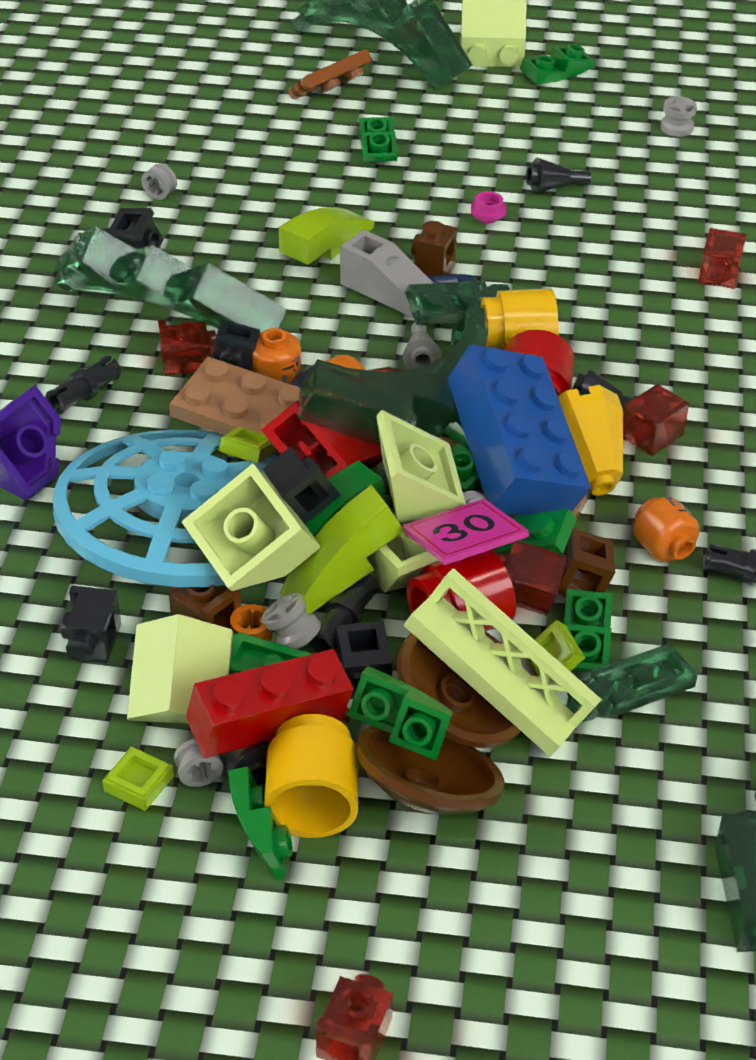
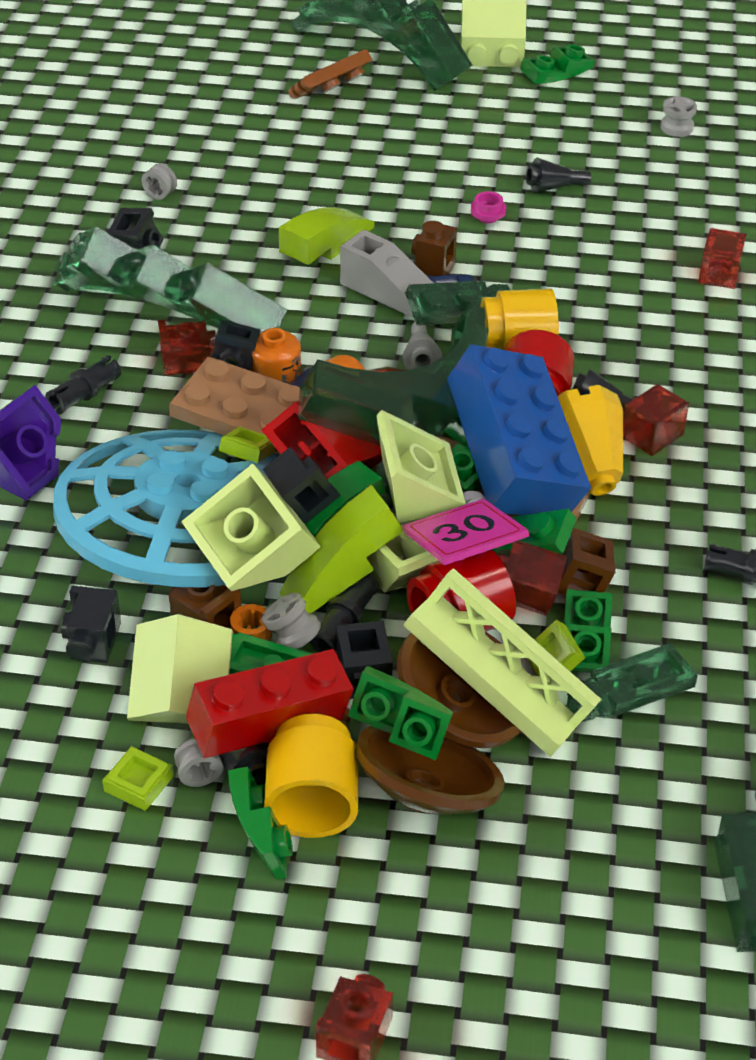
(377, 139): green slope -> none
(665, 528): orange head -> none

